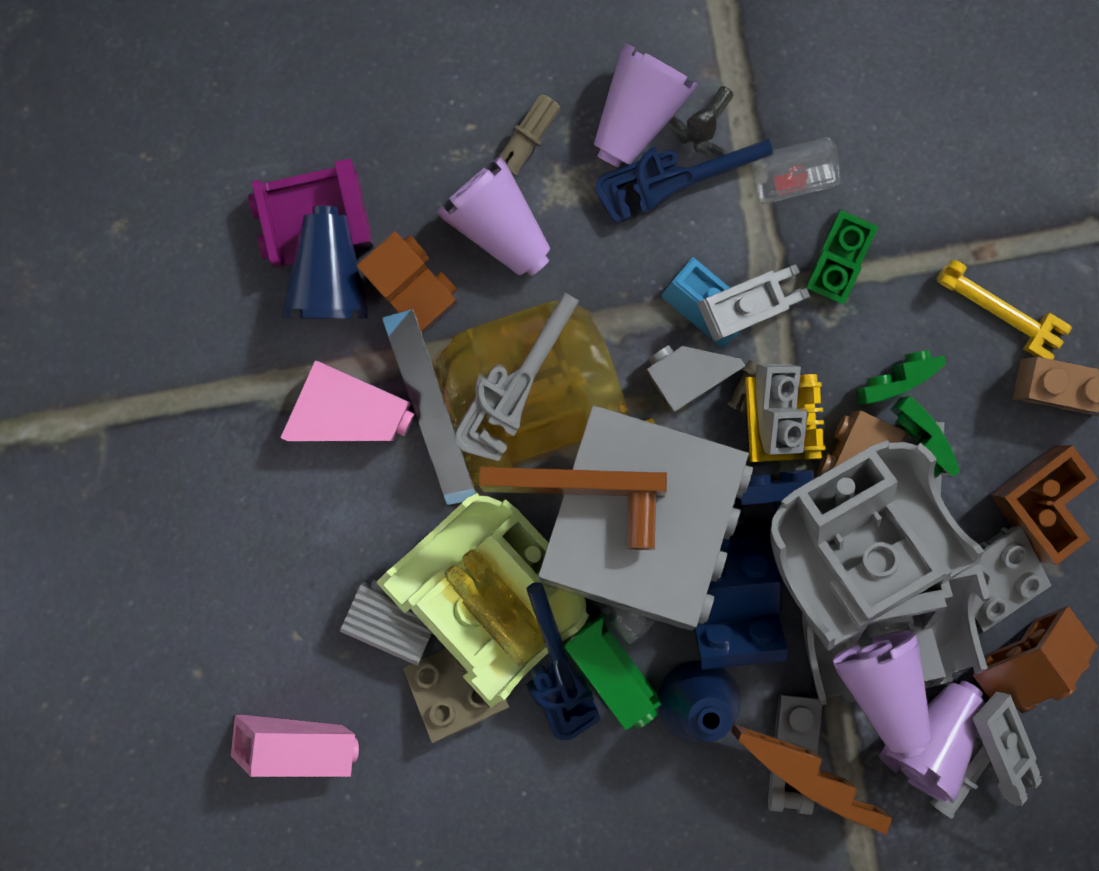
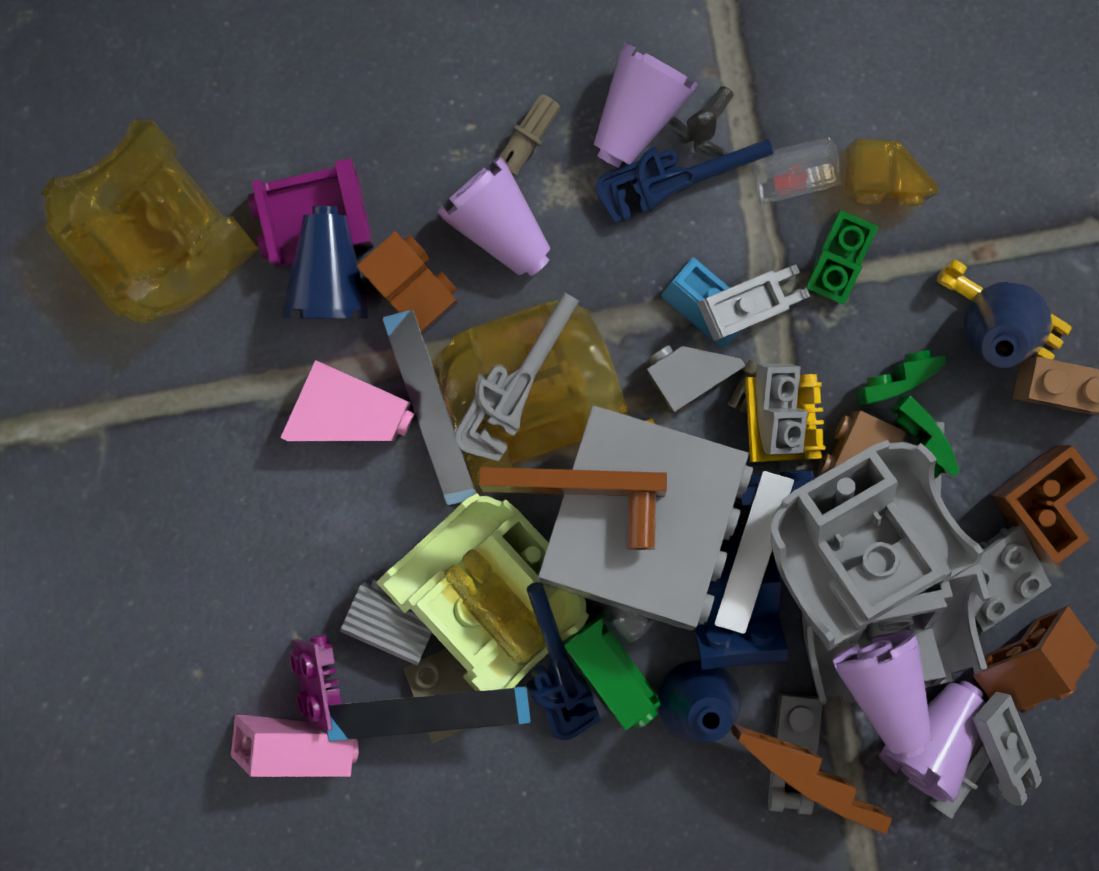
(144, 229): none -> clear yellow piece
(307, 662): none -> magenta hinge
(429, 714): none -> black sticker
(752, 554): none -> white sticker
(886, 171): none -> clear yellow slope
(1007, 323): none -> dark blue cone

